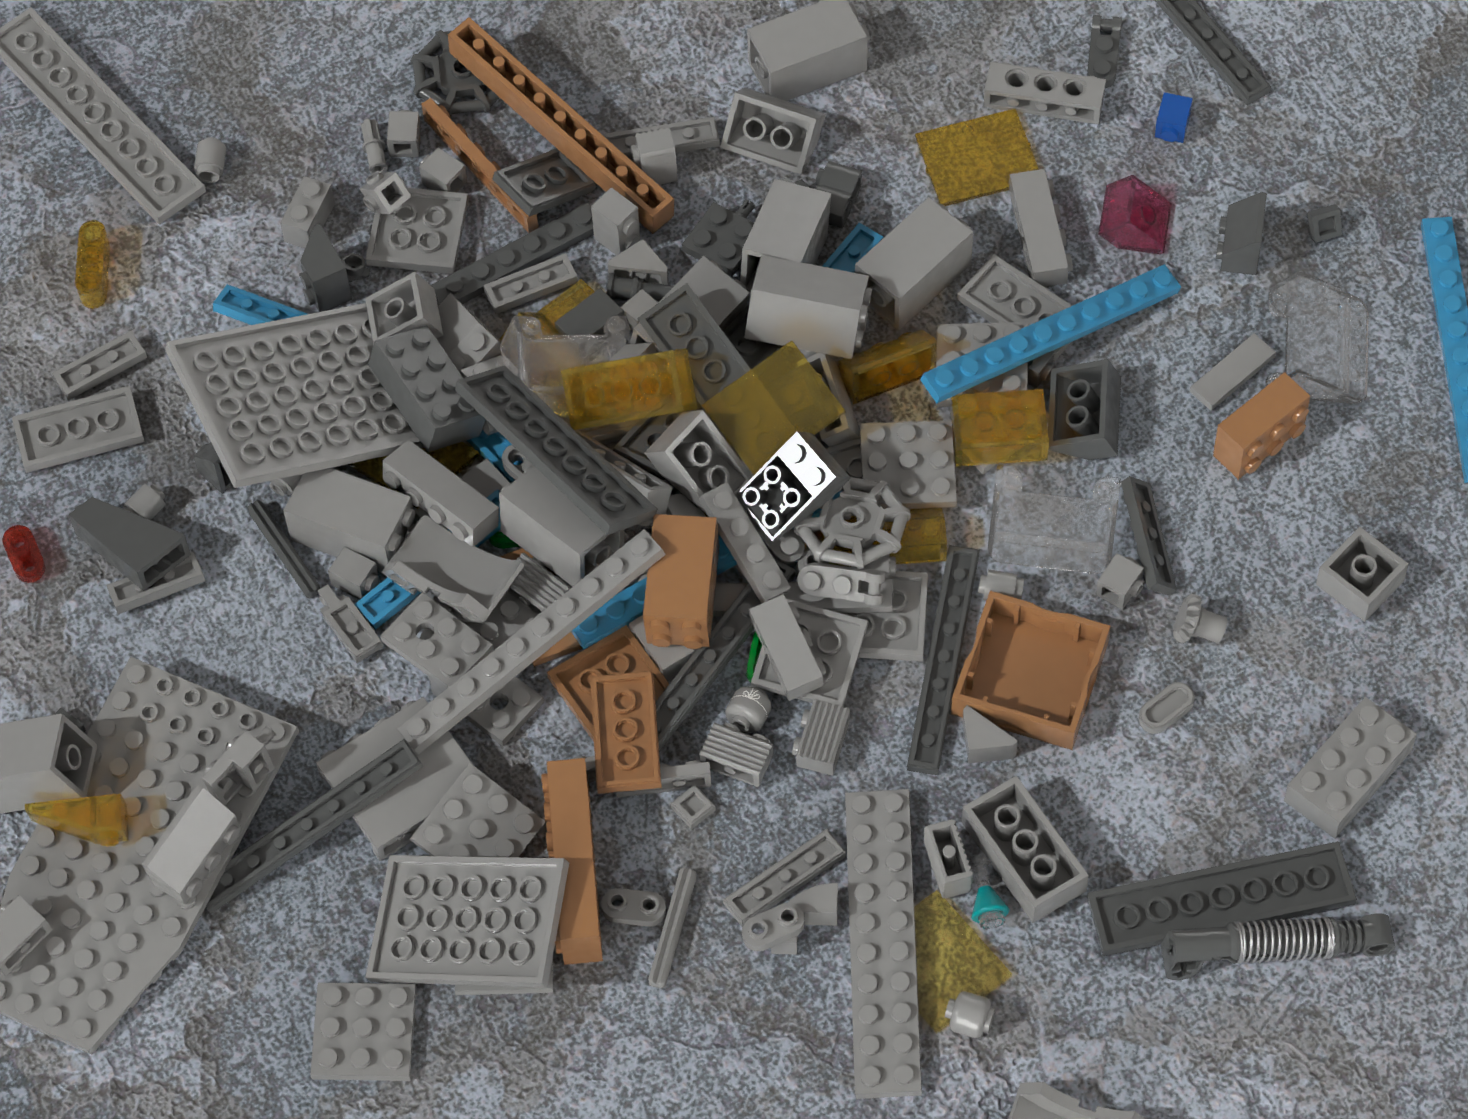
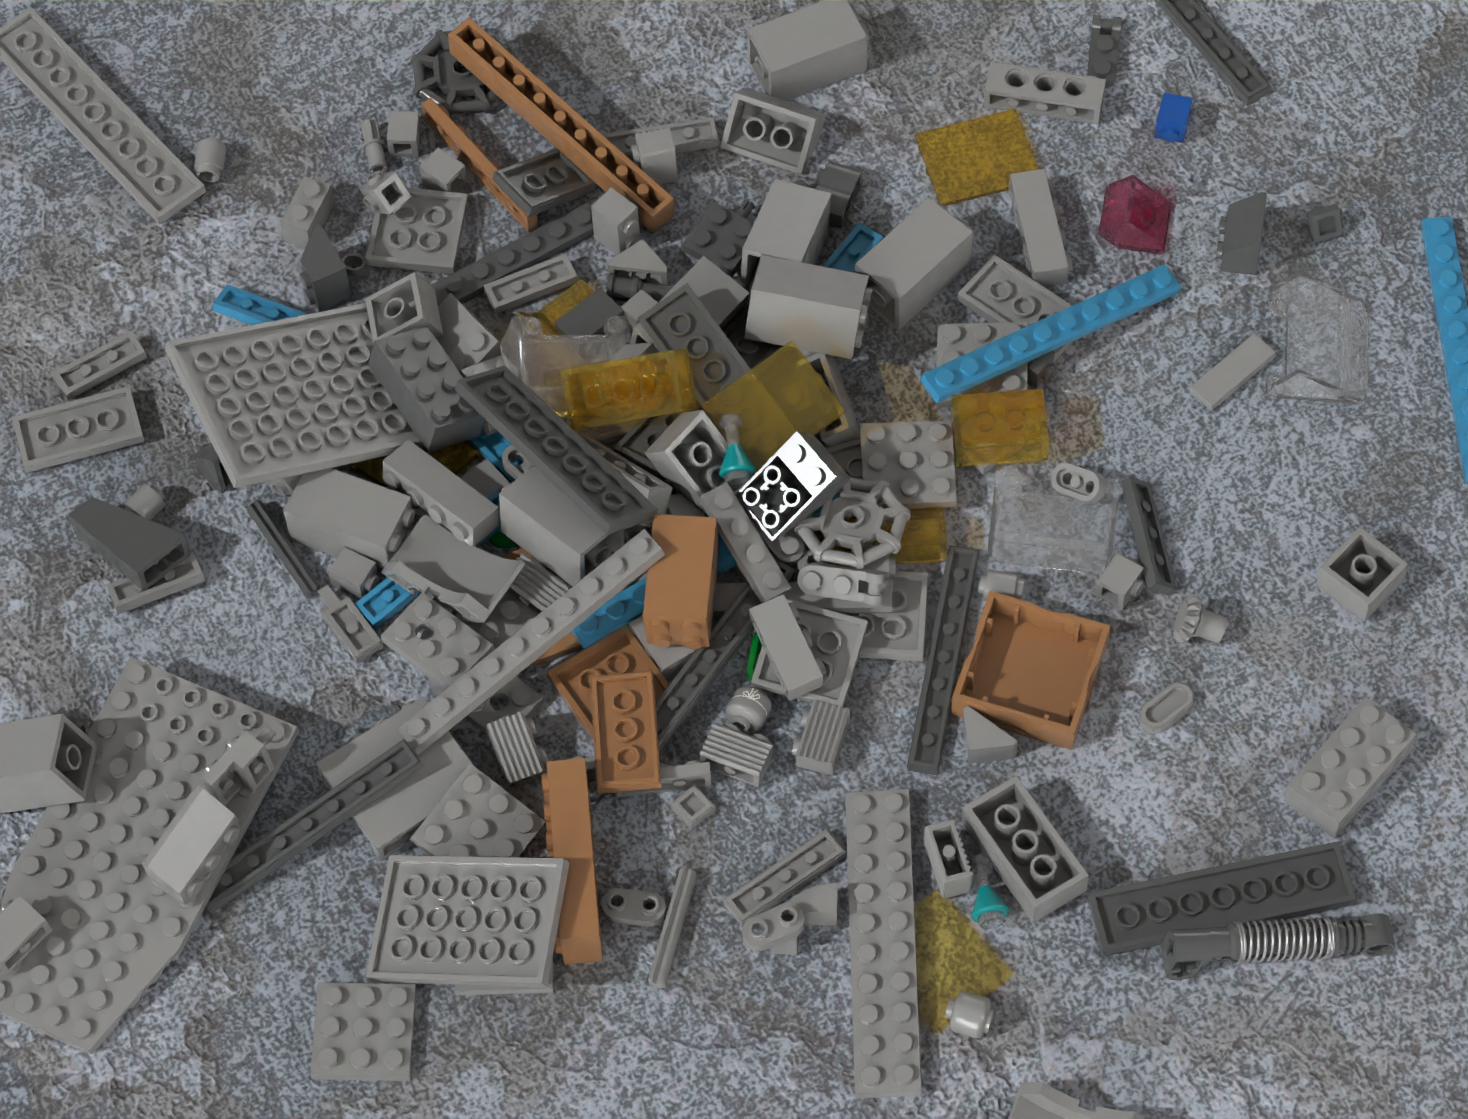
(25, 555): clear red plate -> none
(89, 818): clear yellow slope -> none
(96, 275): clear yellow beam -> none
(516, 748): none -> light grey brick
(736, 464): none -> piece
(888, 365): clear yellow slope -> none
(1080, 484): none -> light grey plate
(1085, 410): dark grey slope -> none
(1261, 426): medium nougat brick -> none

